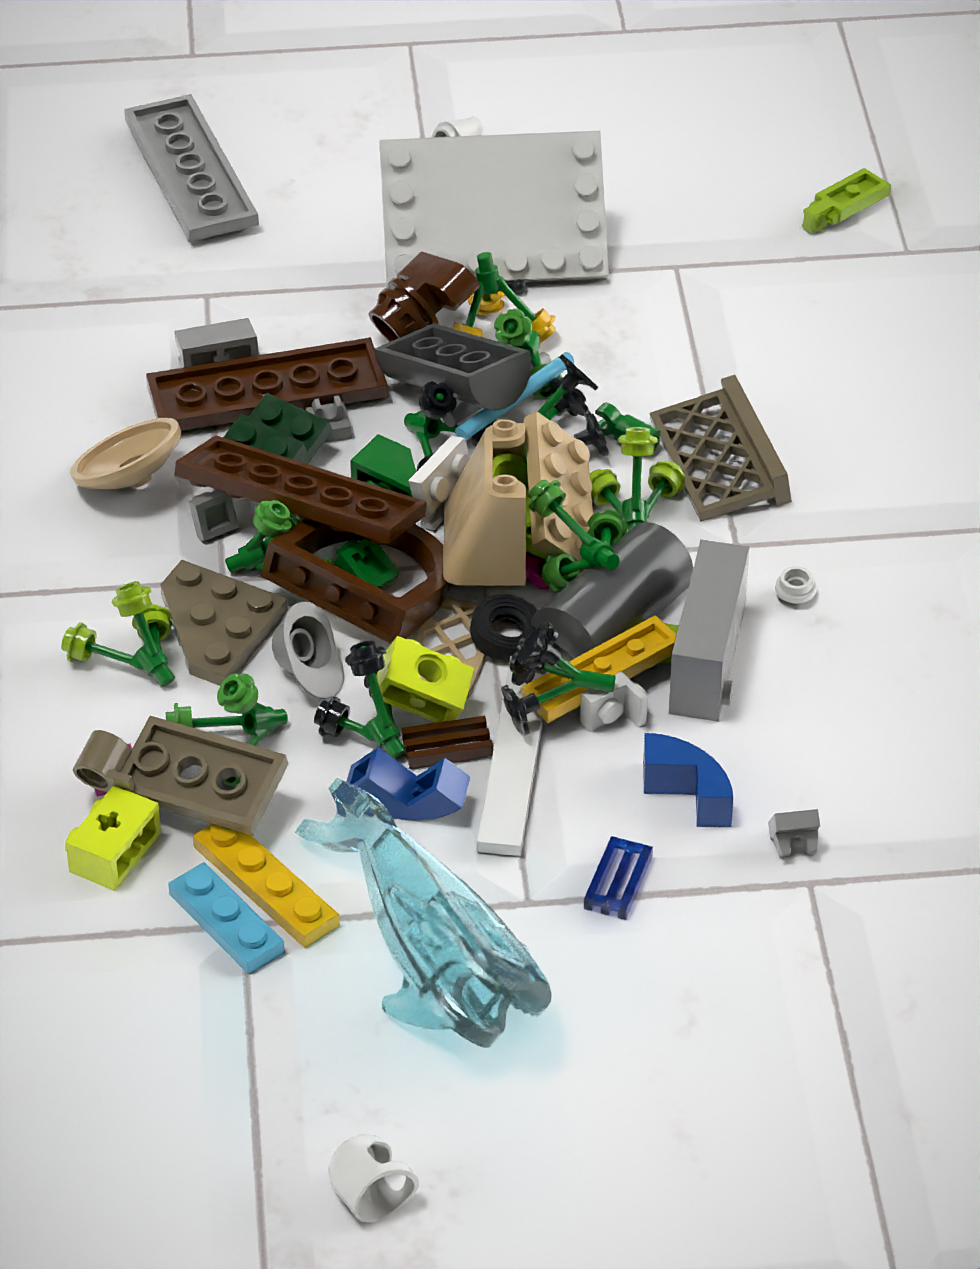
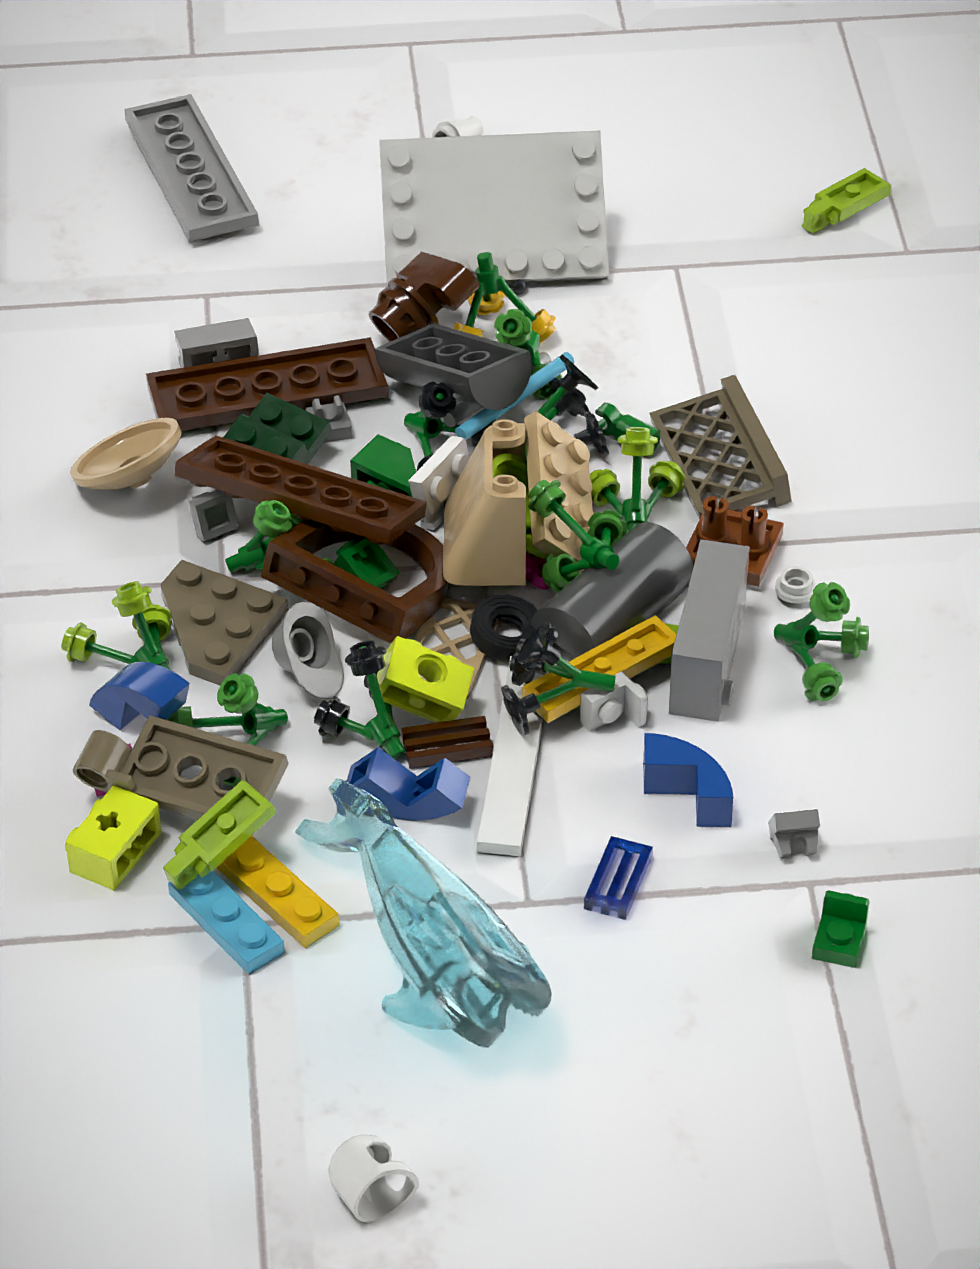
(140, 690): none -> blue brick
(218, 834): none -> lime hinge
(739, 528): none -> dark orange plate
(828, 605): none -> bright green plant
(841, 929): none -> green bracket

